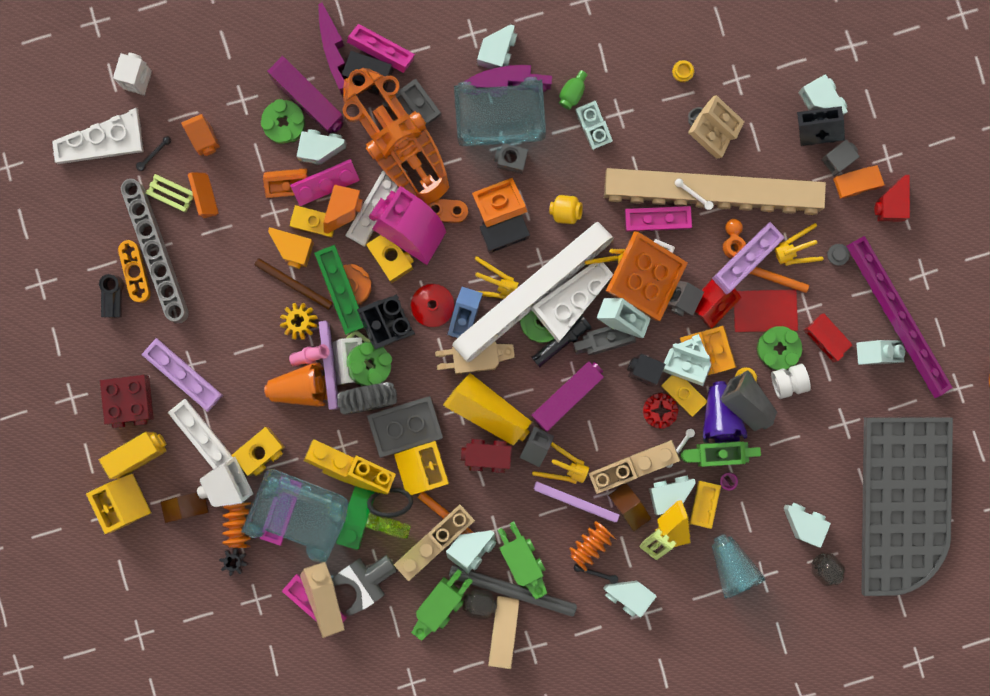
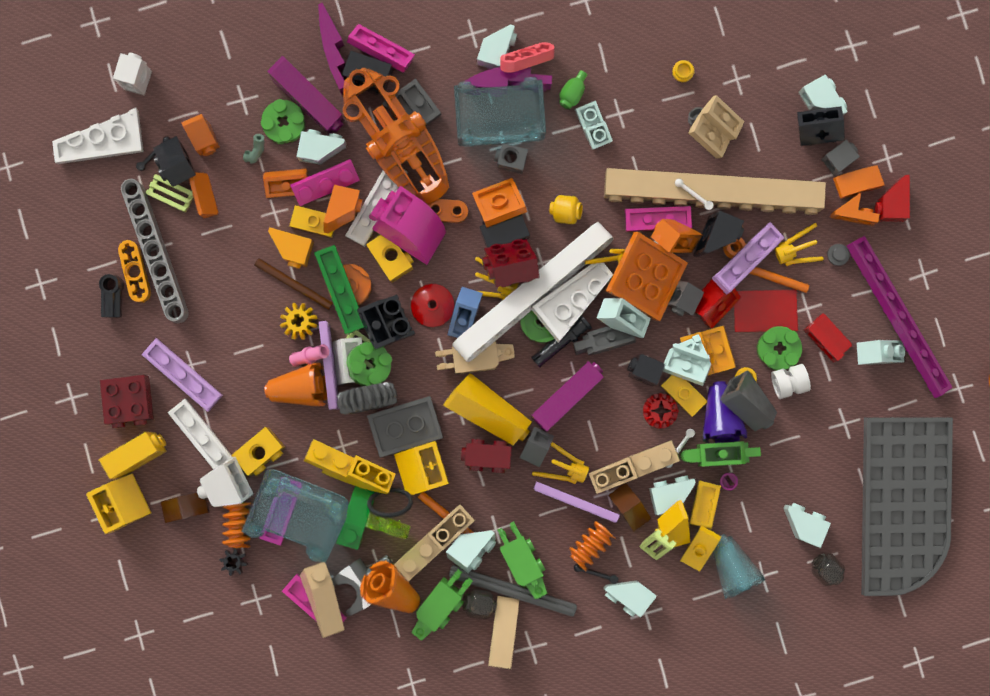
(173, 162): none -> black brick
(258, 148): none -> sand green arm
(389, 589): none -> orange cone
(510, 263): none -> dark red brick
(527, 57): none -> coral beam
(675, 236): none -> orange slope
(700, 548): none -> yellow plate
(718, 232): none -> black slope
(850, 213): none -> orange slope

